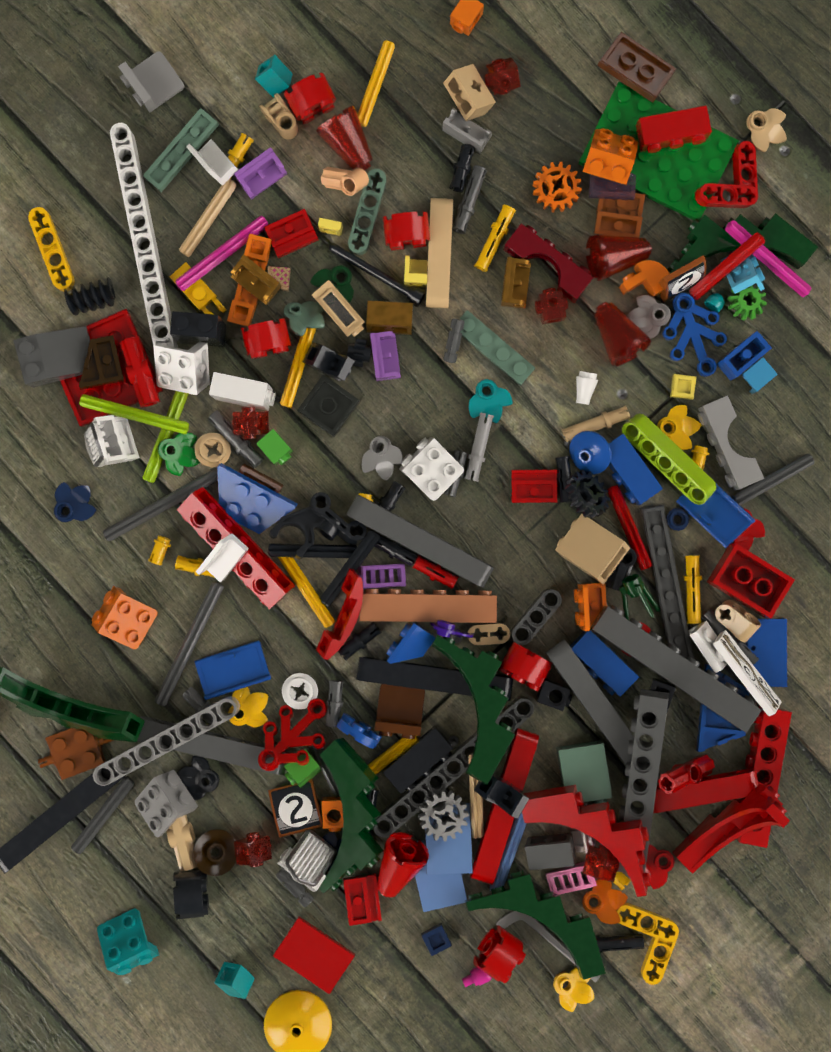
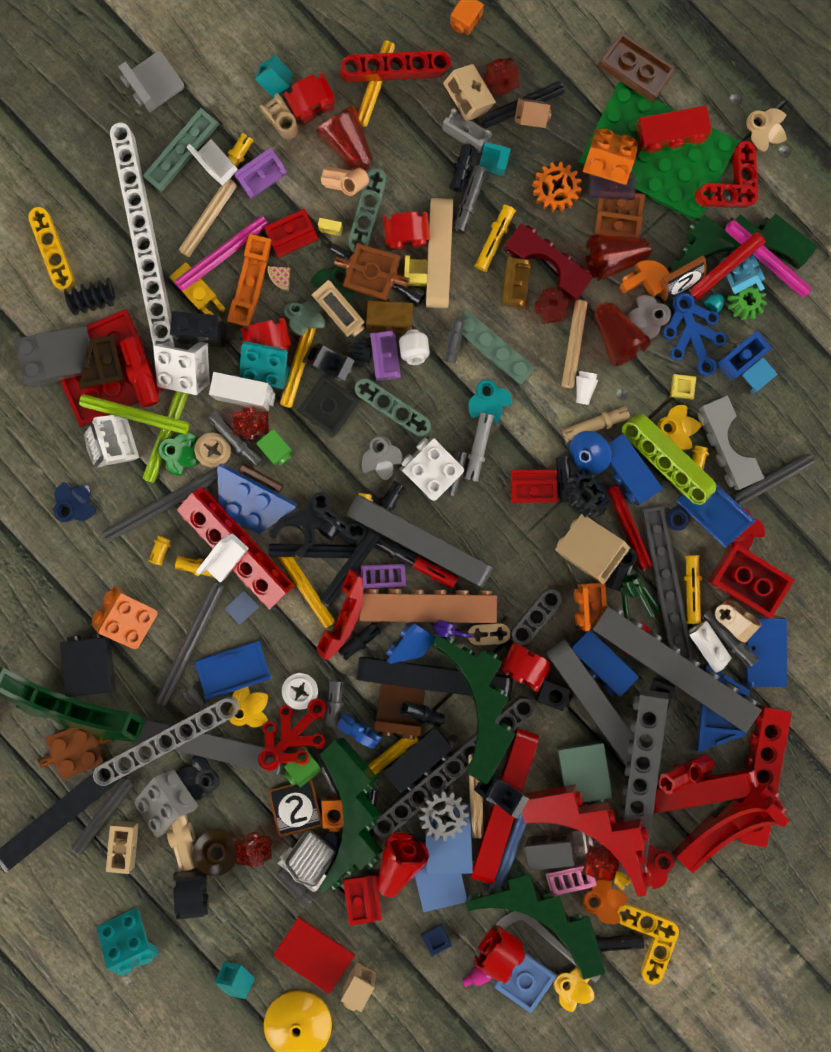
(87, 665): none -> black brick
(122, 847): none -> tan brick
(241, 607): none -> sand blue sticker
(255, 280): pearl gold hinge -> none
(264, 364): none -> teal bracket
(358, 987): none -> tan brick
(371, 271): none -> dark orange plate
(394, 405): none -> sand green beam
(403, 59): none -> red beam
(414, 347): none -> white head
(422, 713): none -> black pin
(494, 158): none -> teal panel
(509, 110): none -> black axle
(527, 983): none -> medium blue plate
(532, 113): none -> medium nougat brick
(574, 344): none -> tan axle
(747, 673): white tile -> none

